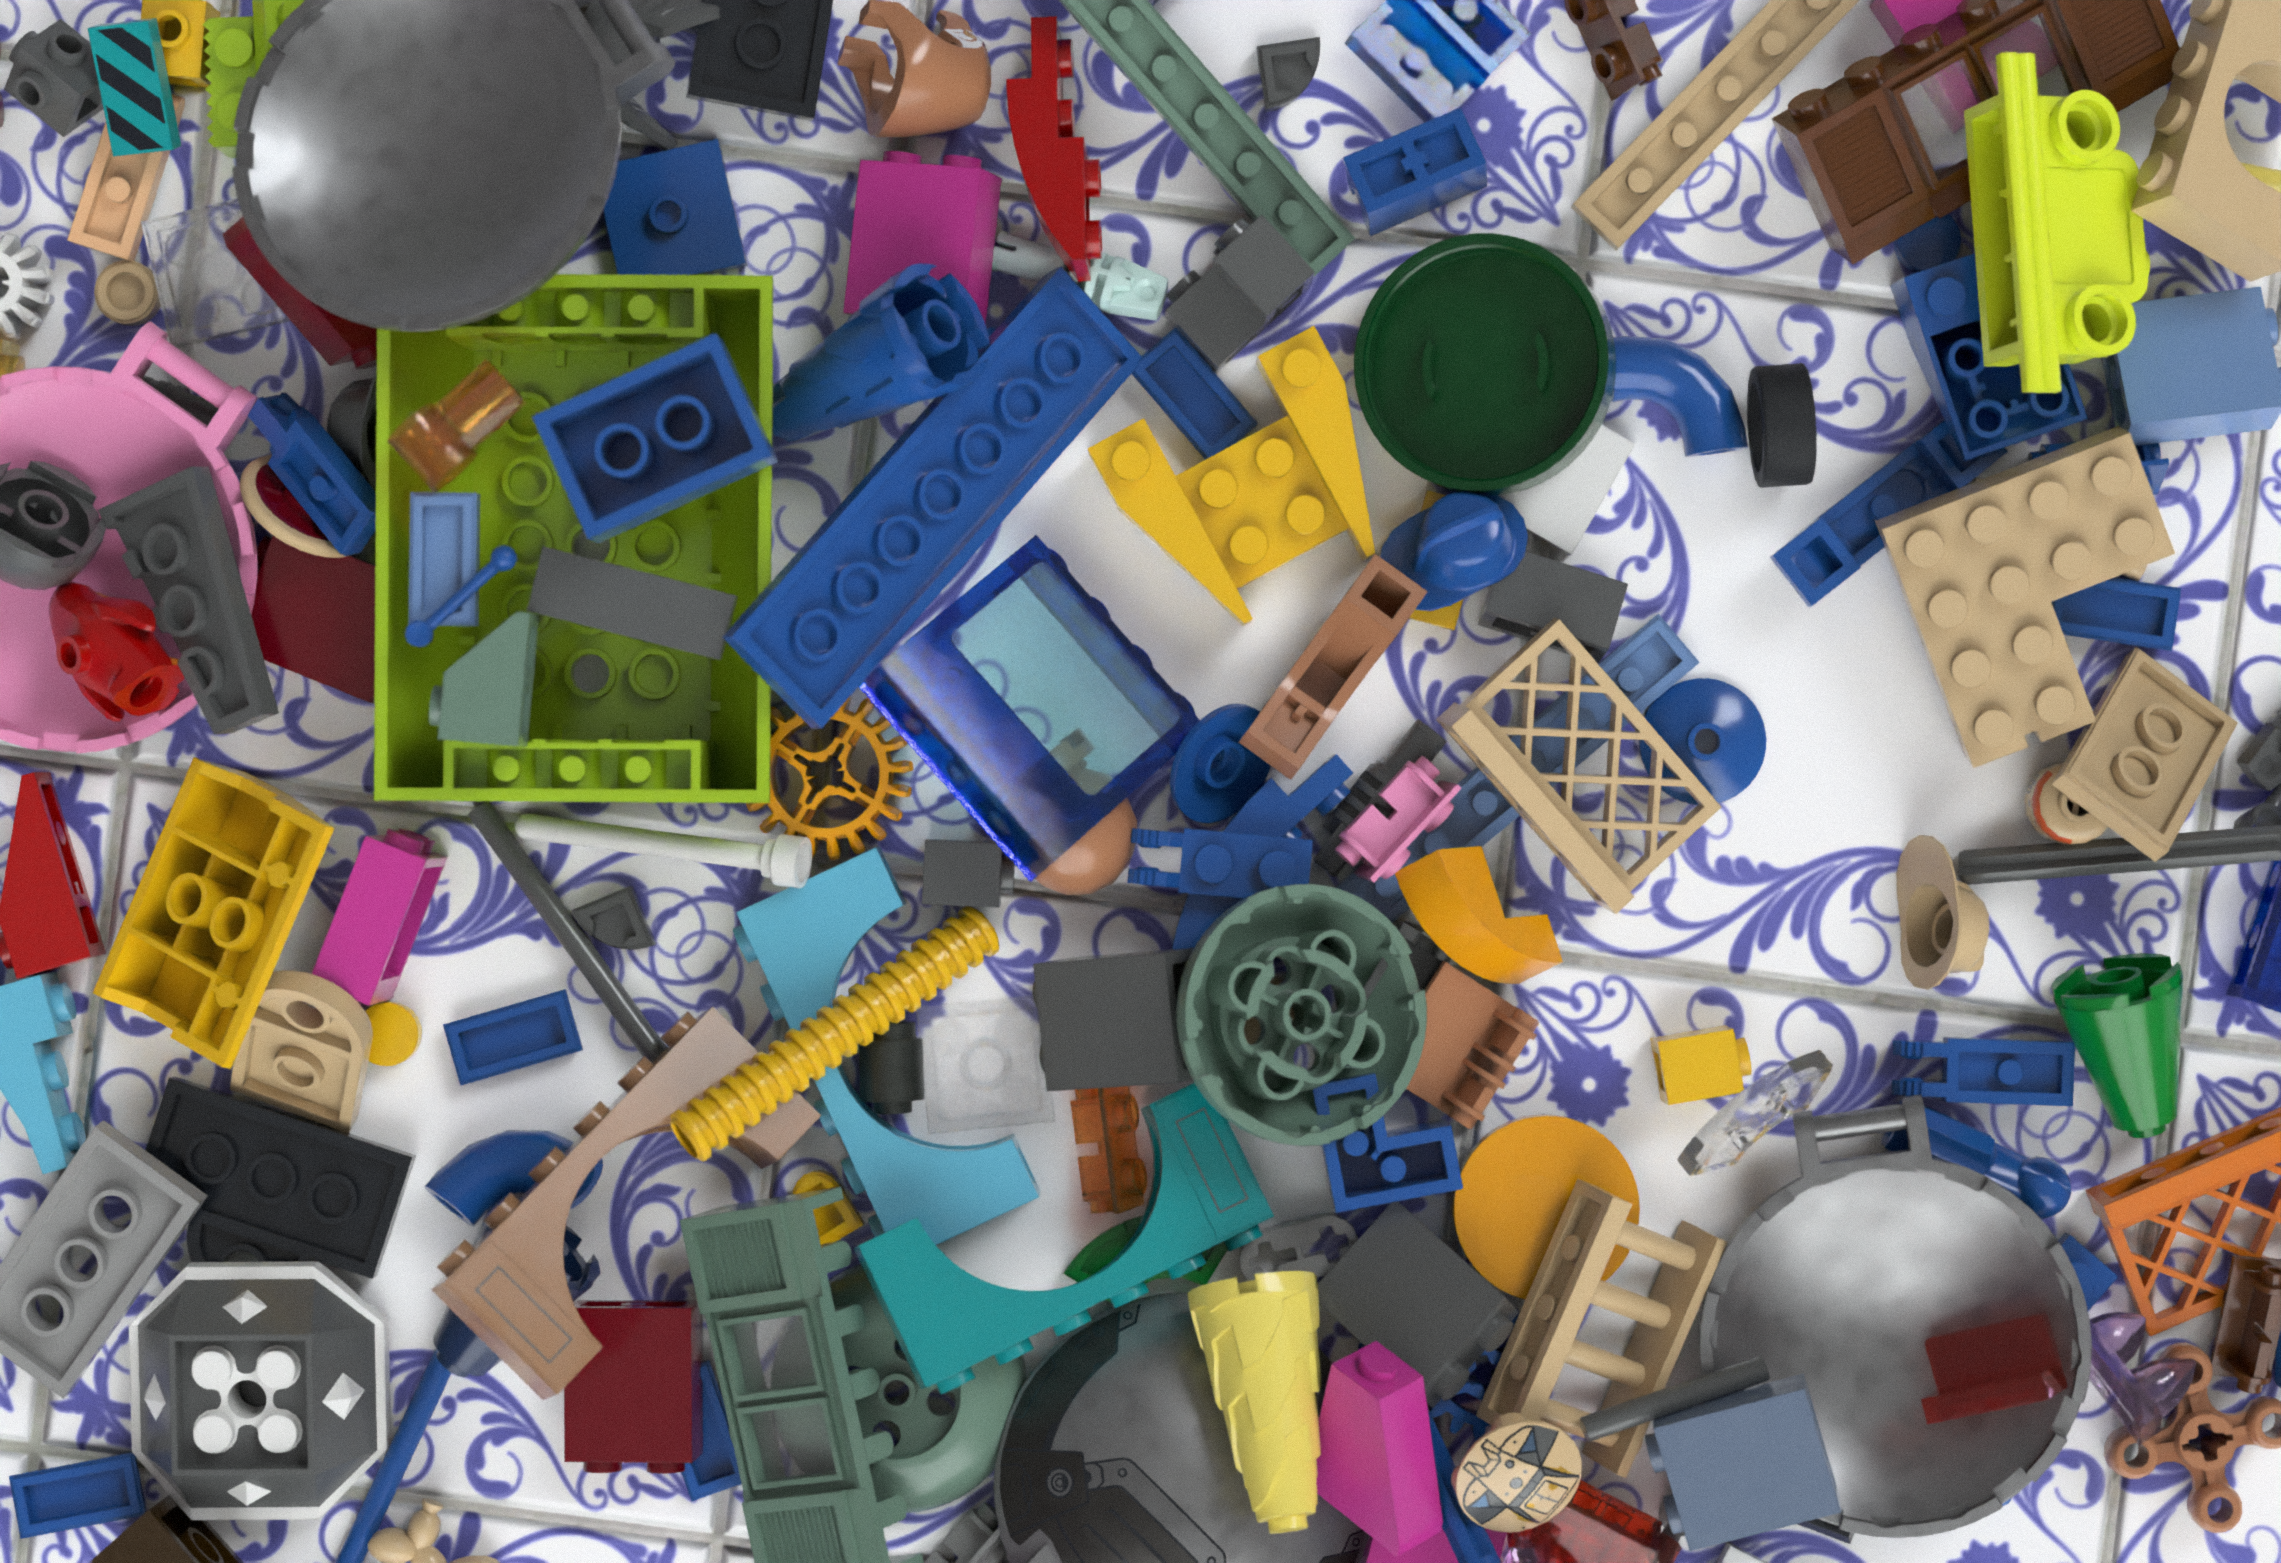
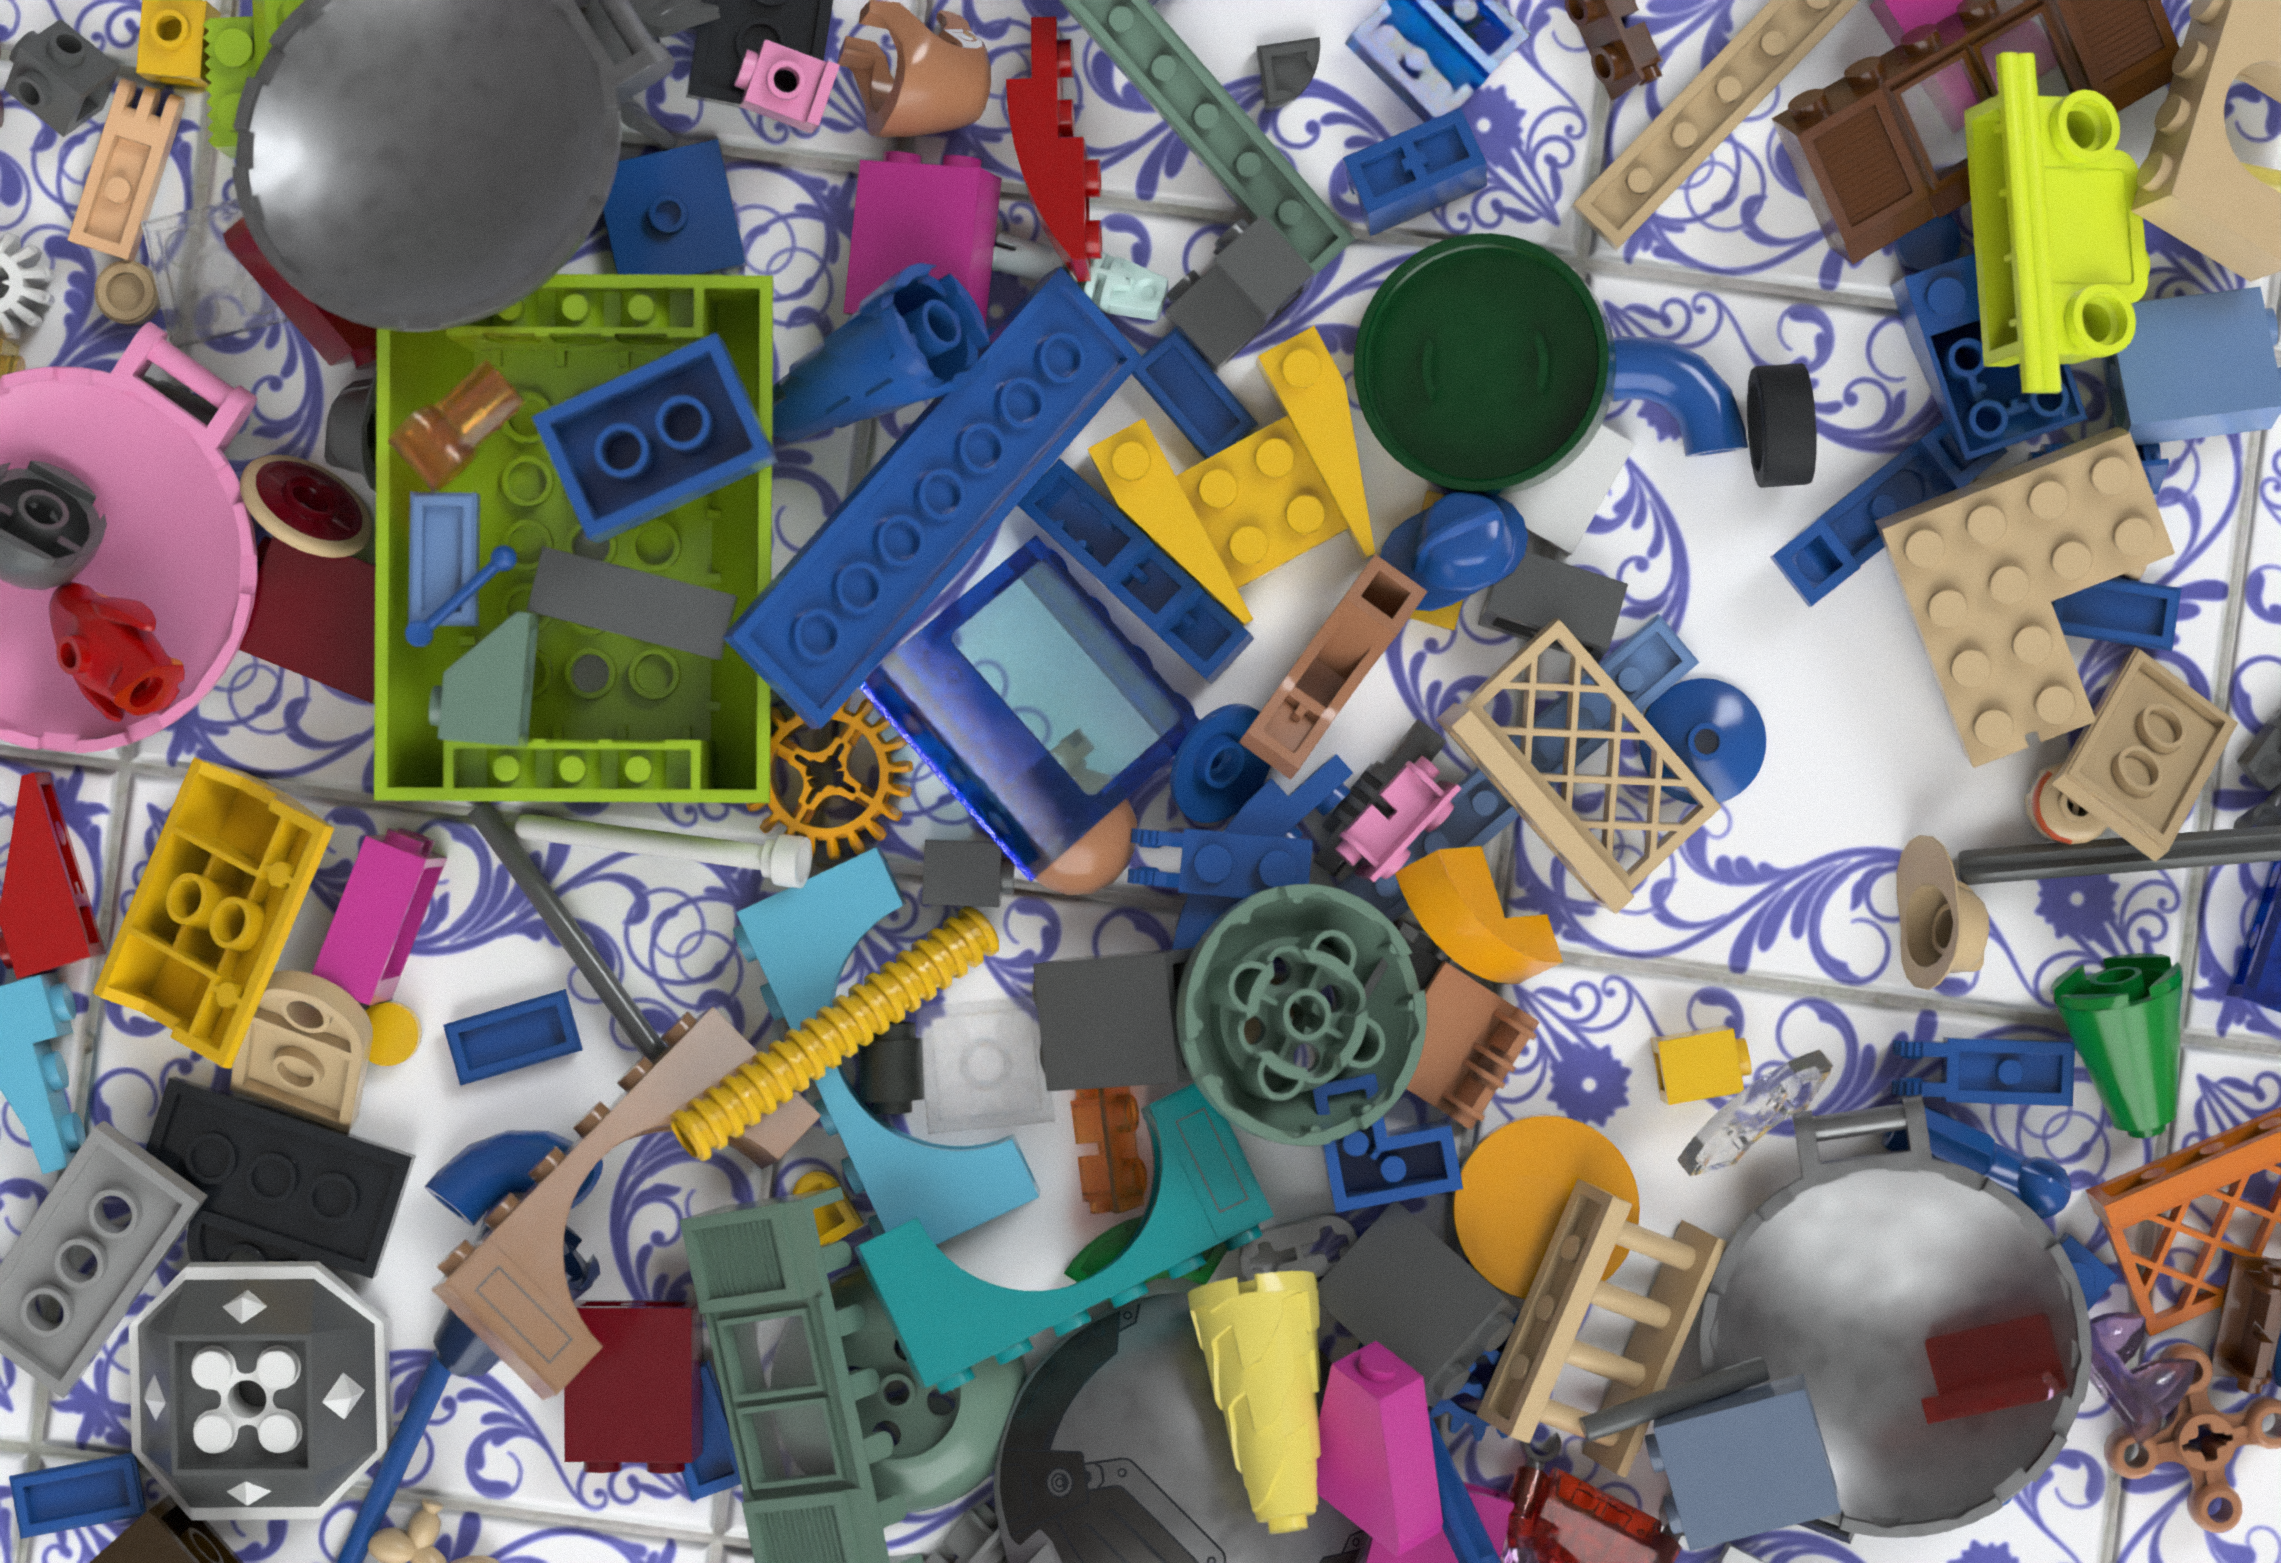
(134, 87): teal tile -> none
(189, 567): dark grey wing -> none
(317, 472): blue hinge -> none
(616, 920): dark grey tile -> none
(798, 108): none -> bright pink brick
(1135, 571): none -> blue slope
(1517, 1474): tan dish -> none

